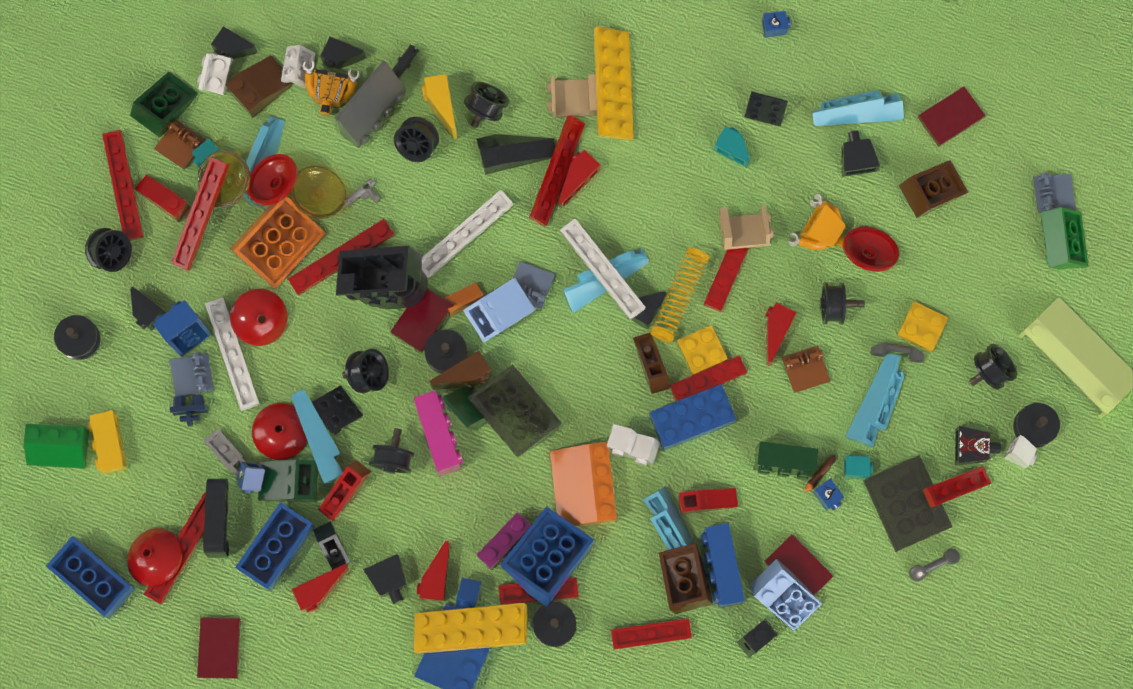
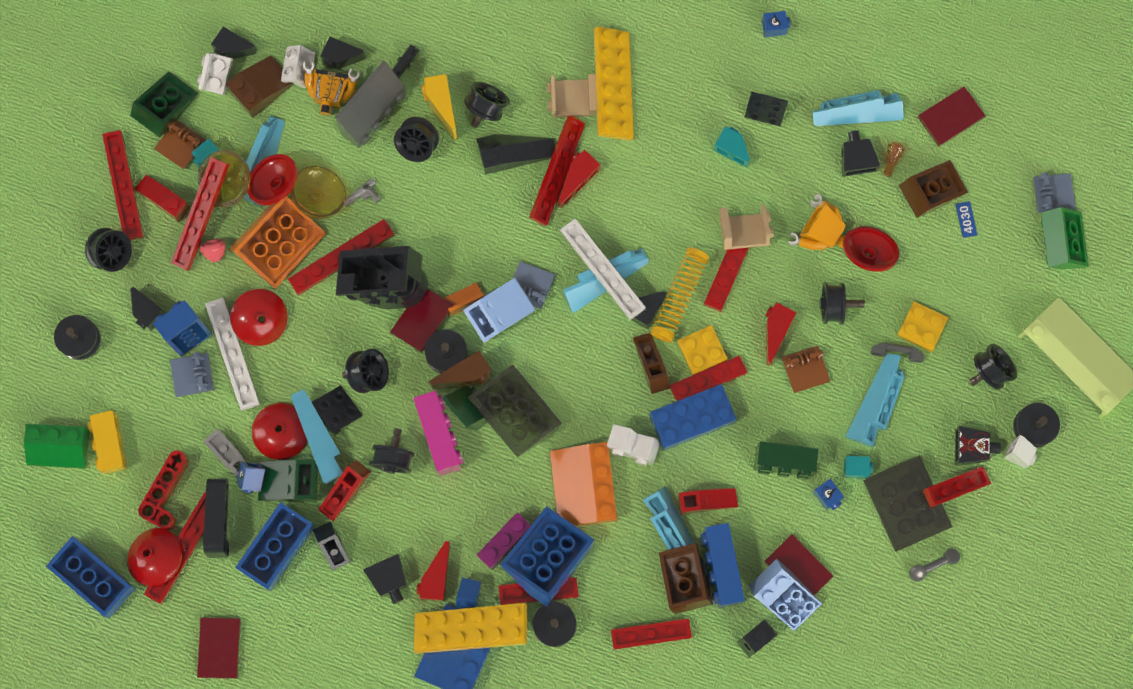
(167, 488): none -> red beam
(180, 408): dark blue hips -> none
(213, 249): none -> coral cone
(316, 590): red slope -> none
(465, 233): white plate -> none
(819, 474): copper piece -> none
(894, 153): none -> clear orange cone
(966, 219): none -> blue sticker

